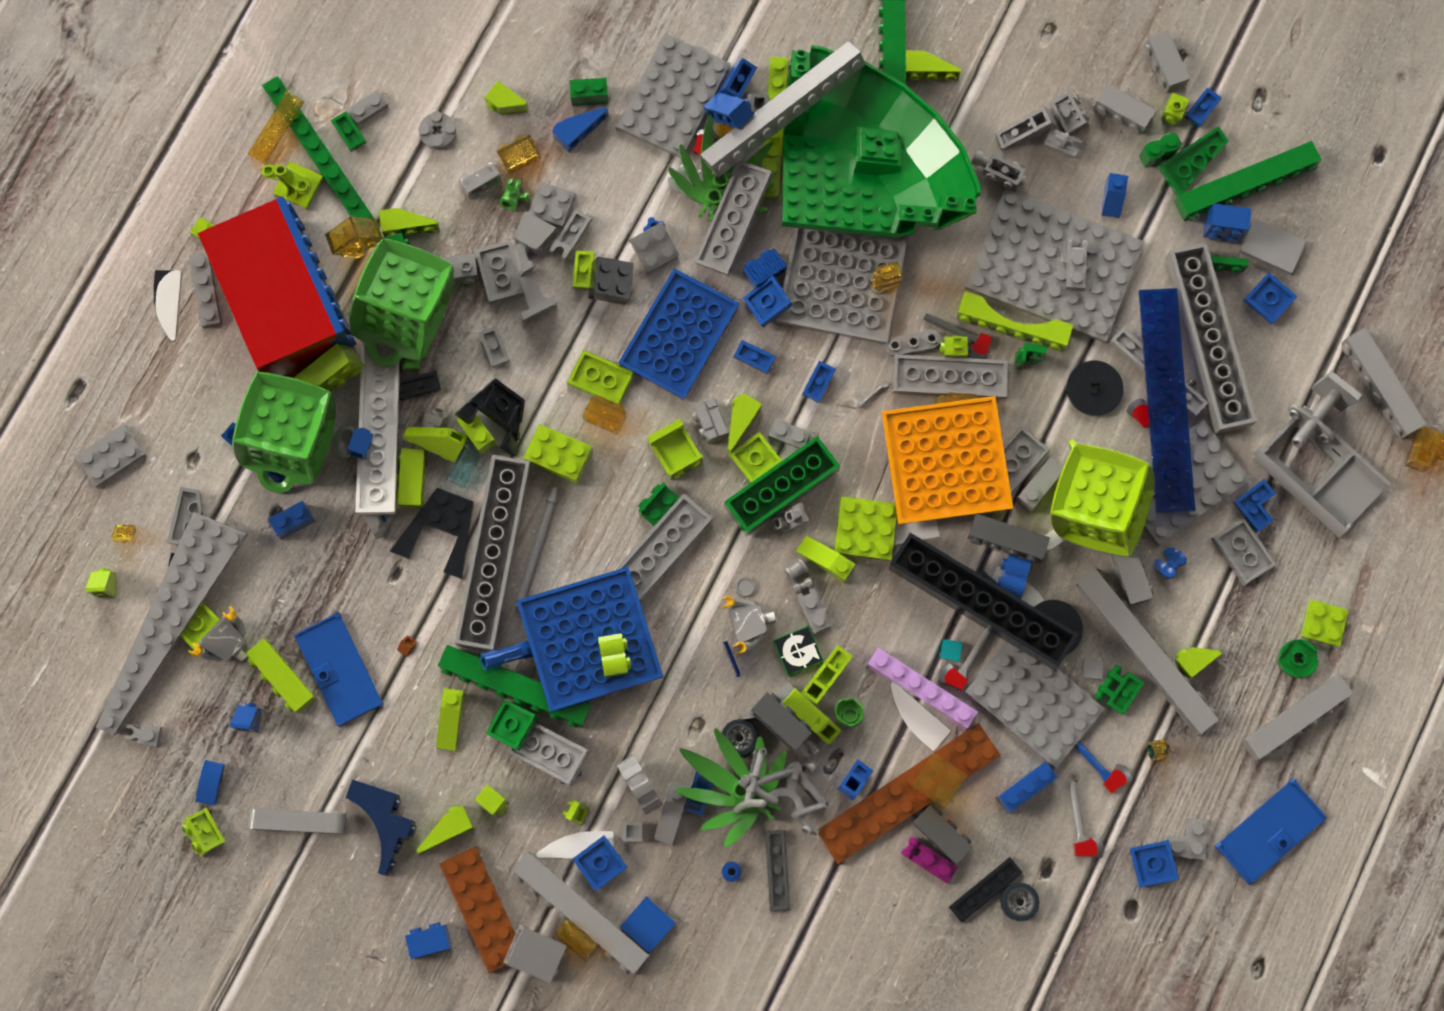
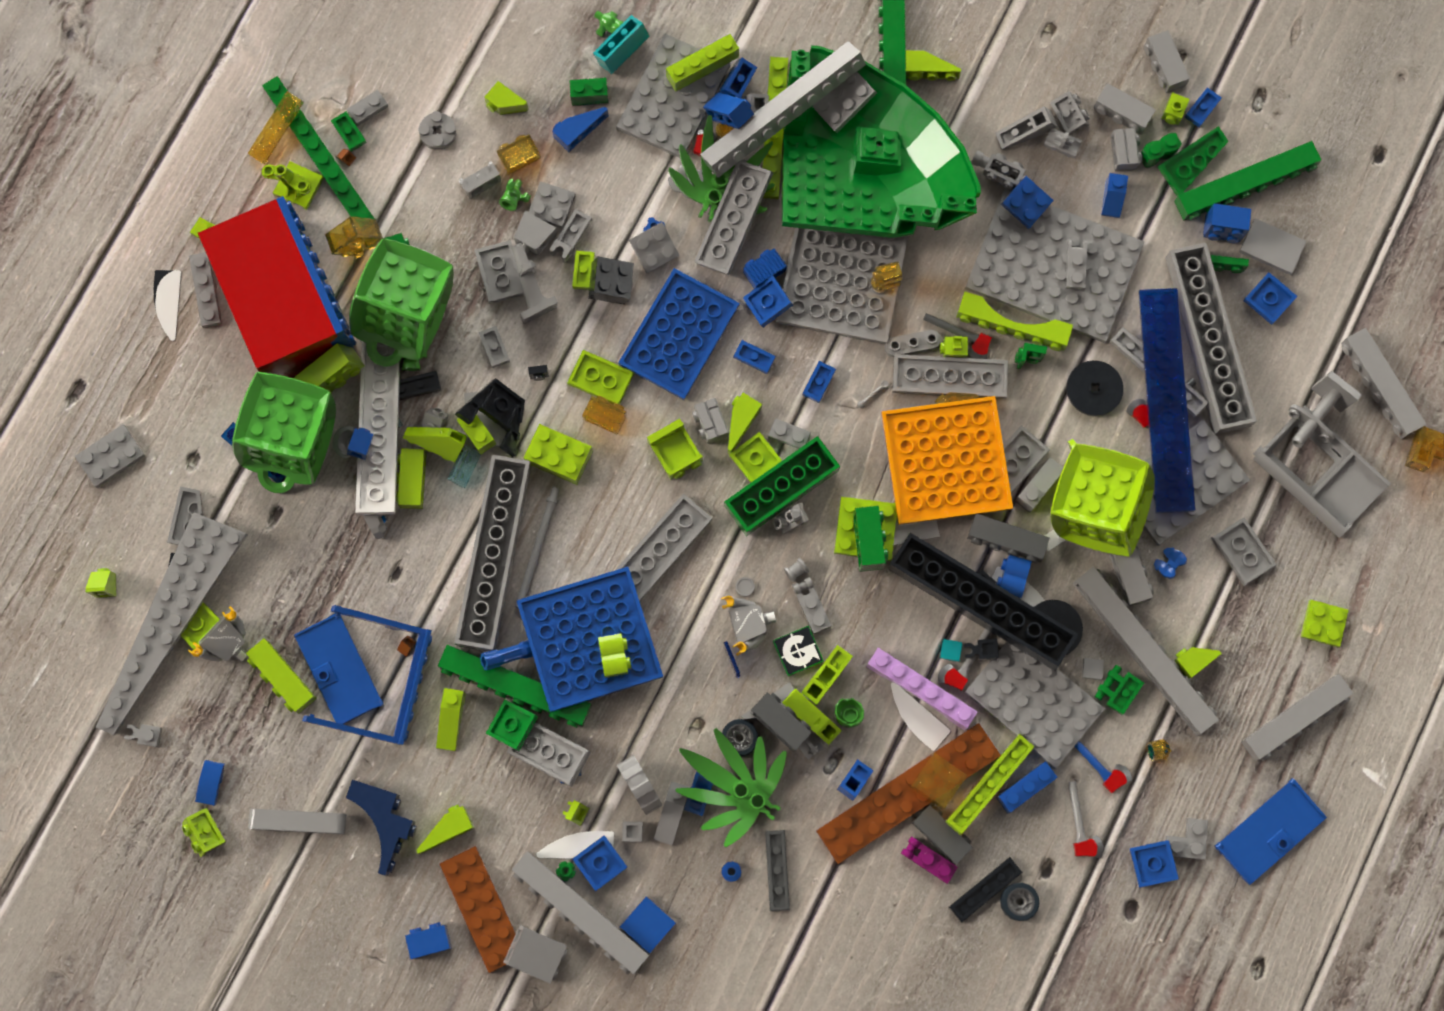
(123, 533): clear yellow plate -> none
(246, 718): blue slope -> none
(291, 520): blue brick -> none
(346, 157): none -> dark orange piece
(405, 222): lime slope -> none
(414, 678): none -> blue piece
(445, 513): black wing -> none
(464, 268): light grey brick -> none
(492, 801): lime brick -> none
(538, 372): none -> black plate
(560, 871): none -> green plate
(575, 939): clear yellow bracket -> none
(607, 22): none -> bright green piece
(621, 44): none -> teal brick
(657, 504): green bracket -> none
(702, 62): none -> lime brick
(795, 774): light grey piece -> none
(826, 559): lime slope -> none
(844, 101): none -> light grey plate
(870, 538): none -> green brick
(986, 649): none -> black plate
(989, 784): none -> lime plate
(1027, 202): none -> blue plate
(1125, 149): none -> light grey brick
(1251, 505): blue plate -> none
(1287, 662): green plate -> none

